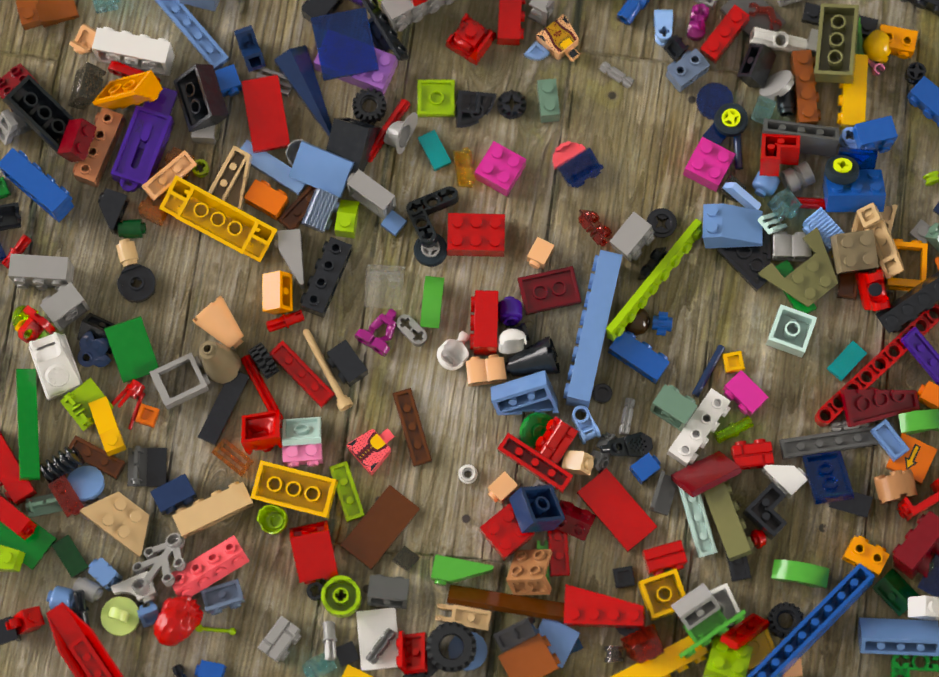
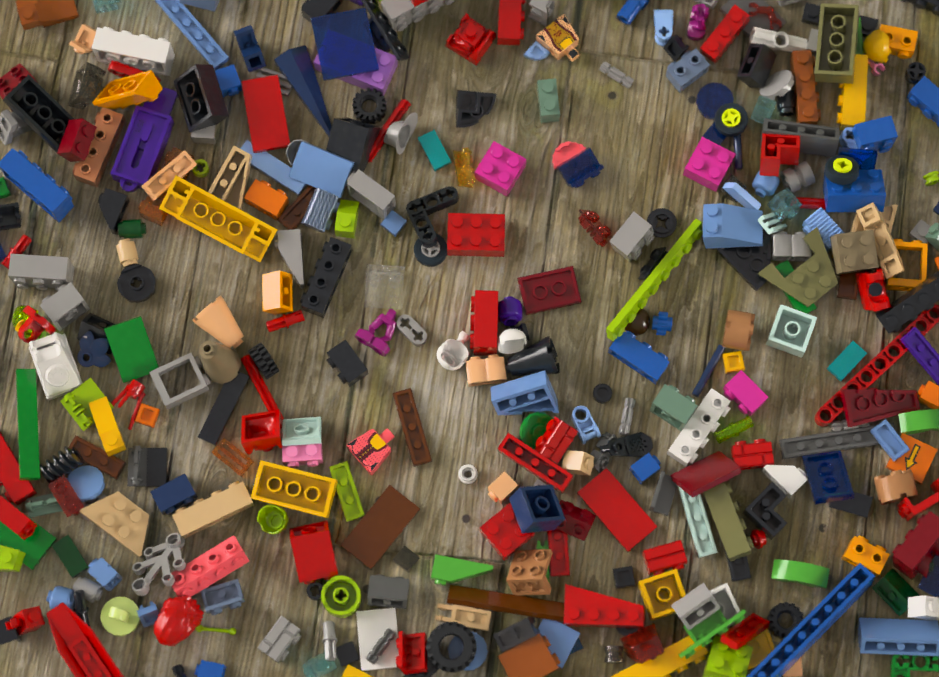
(125, 587): white arch -> none
(302, 374): red tile -> none
(343, 401): tan piece -> none
(432, 302): bright green brick -> none
(436, 98): lime tile -> none
(505, 109): black gear -> none
(540, 253): light nougat brick -> none
(594, 325): medium blue brick -> none
(738, 330): none -> medium nougat brick

